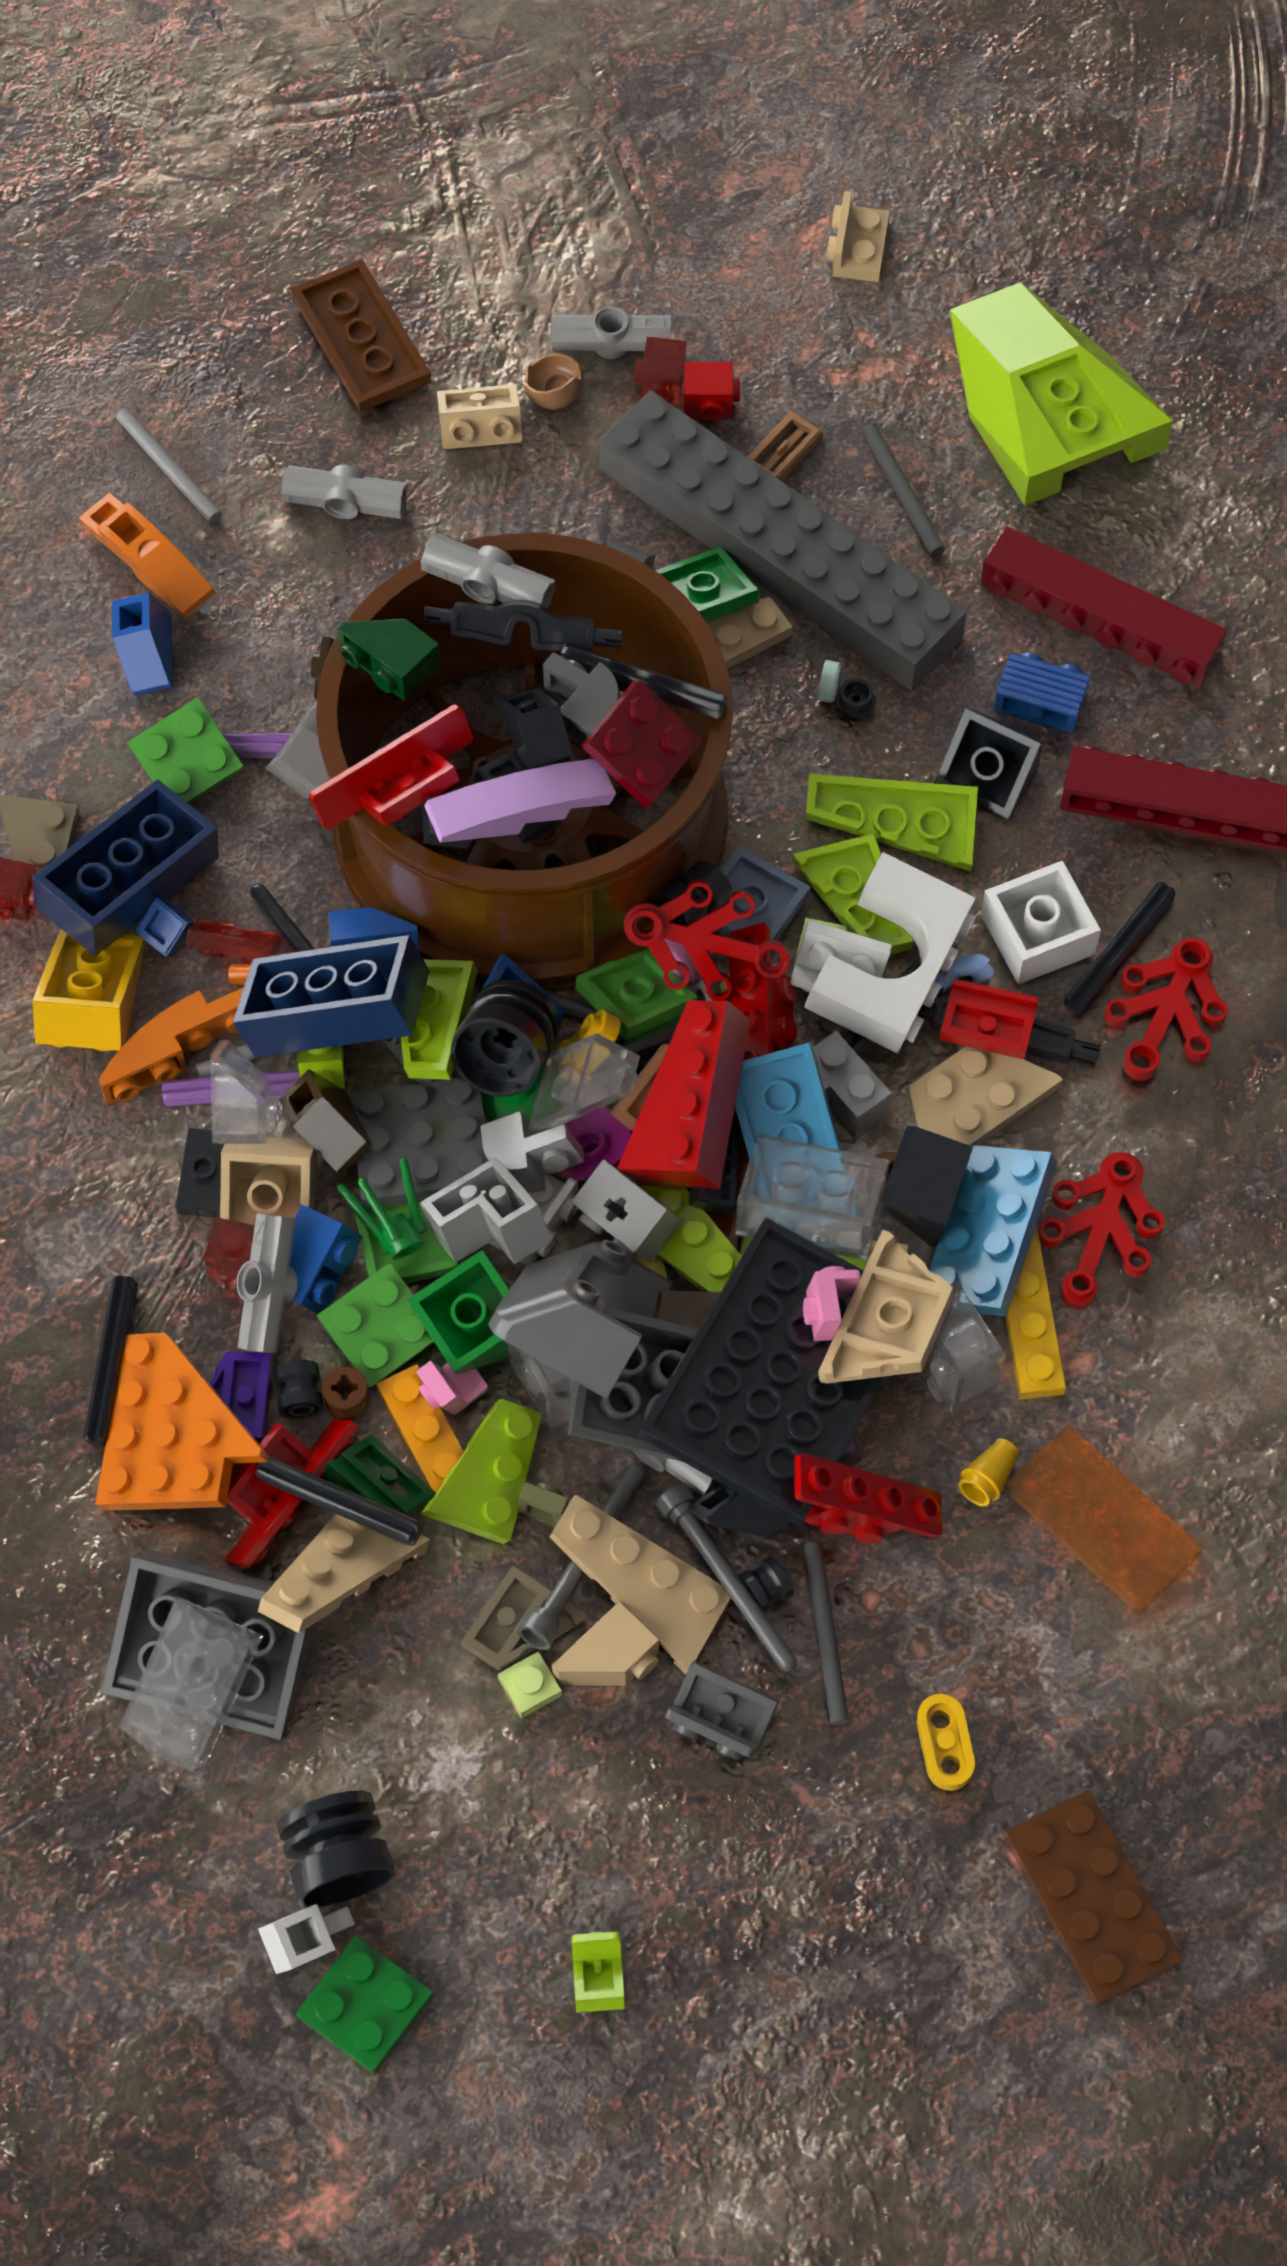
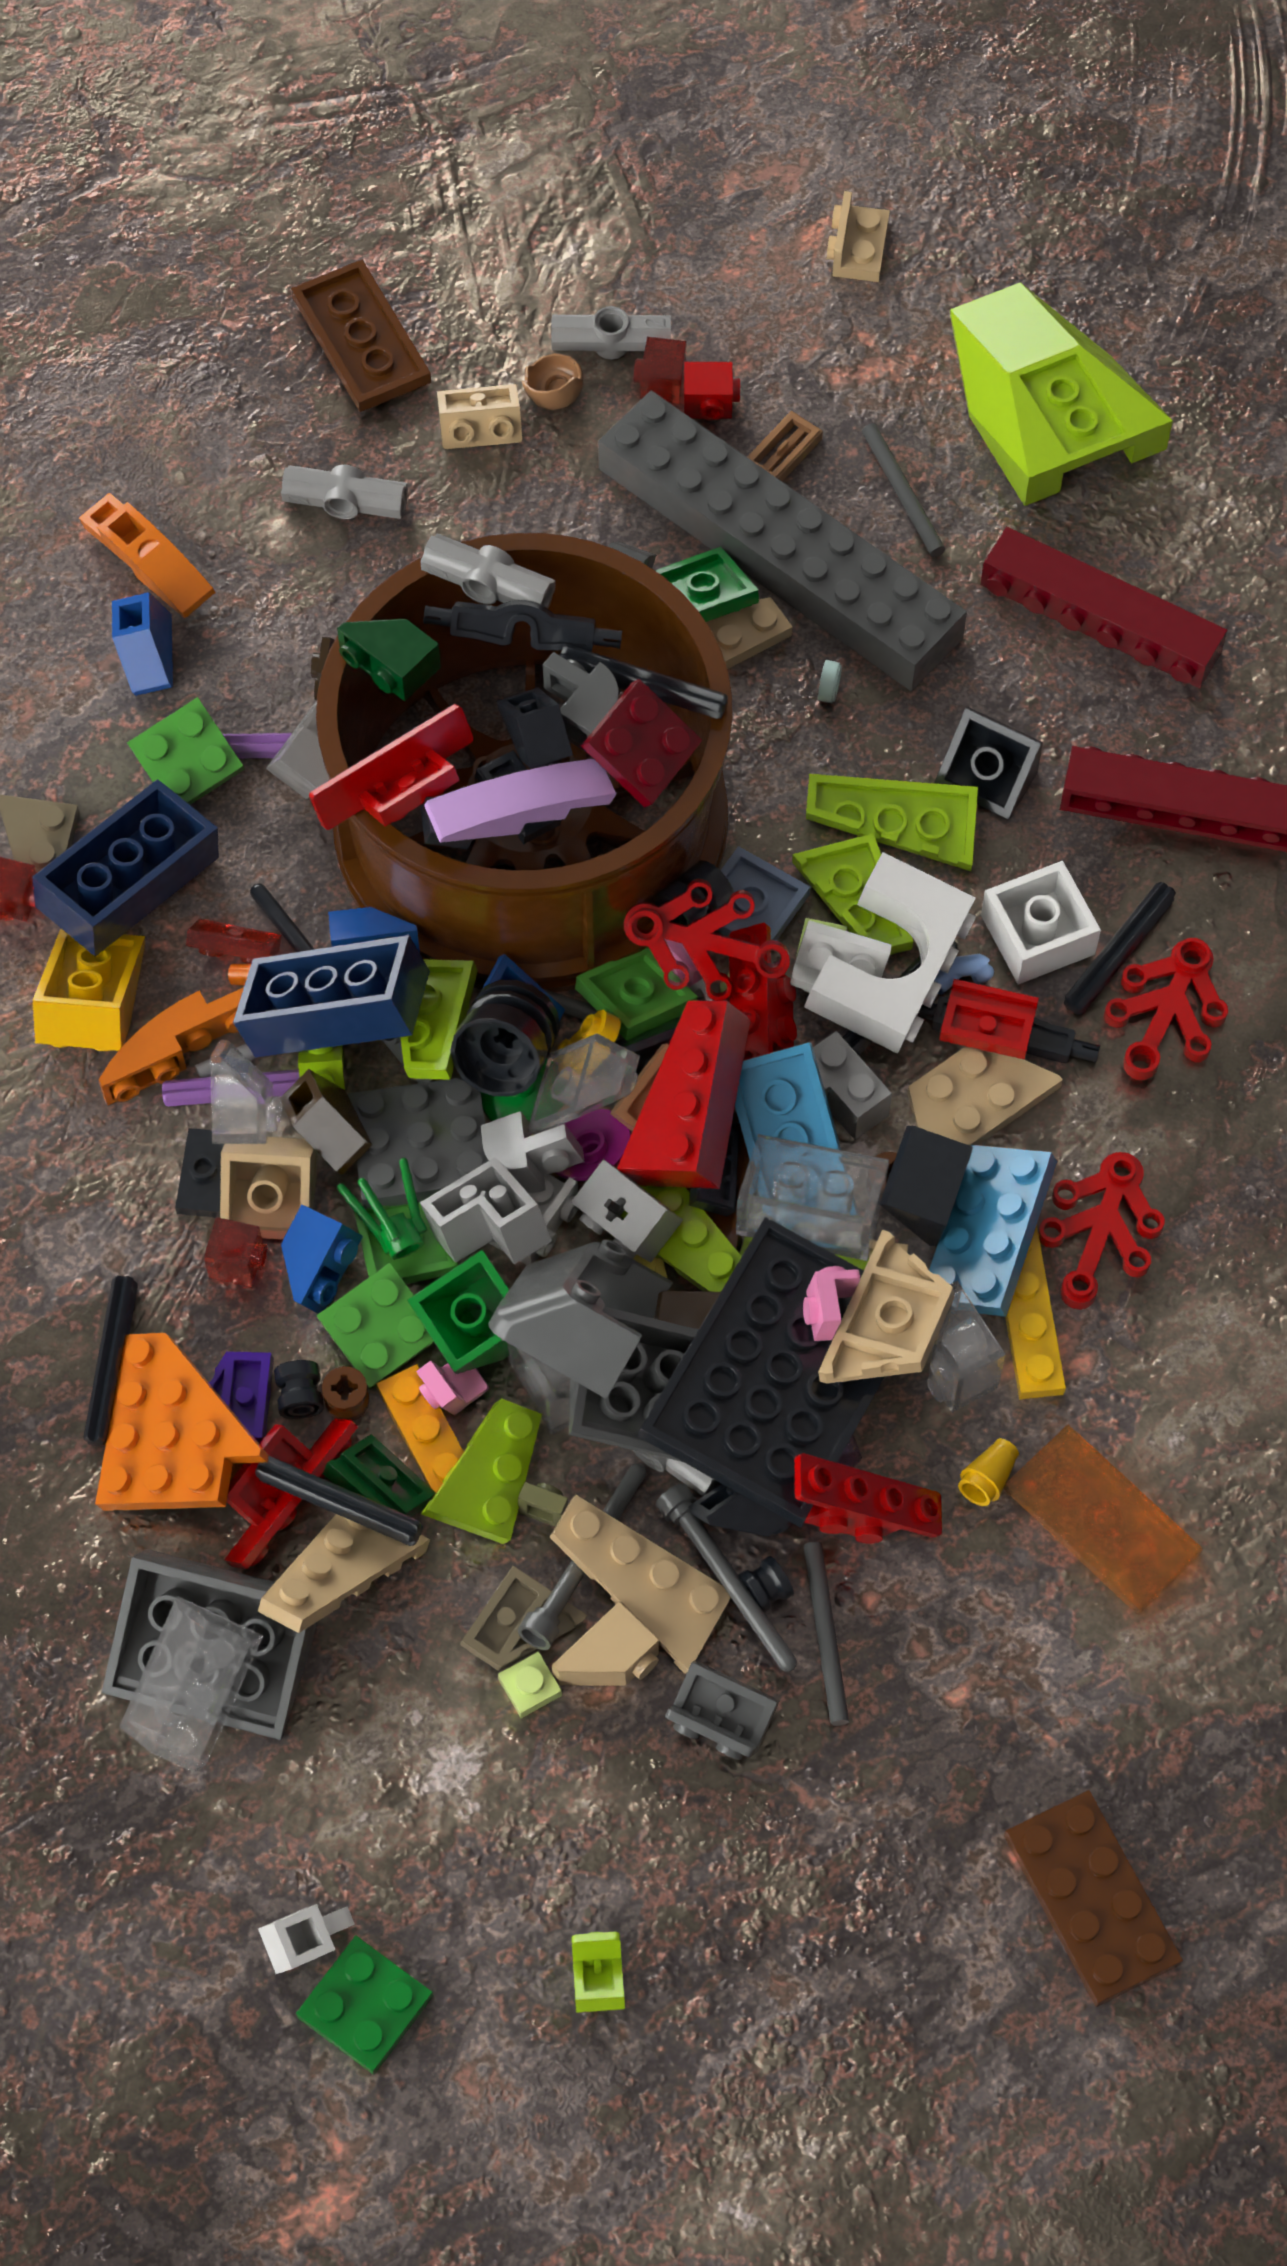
(164, 926): blue tile -> none
(169, 466): light grey bar -> none
(266, 1283): light grey piece -> none
(335, 1848): black wheel -> none
(858, 689): black plate -> none
(947, 1743): yellow plate -> none
(1042, 692): blue brick -> none

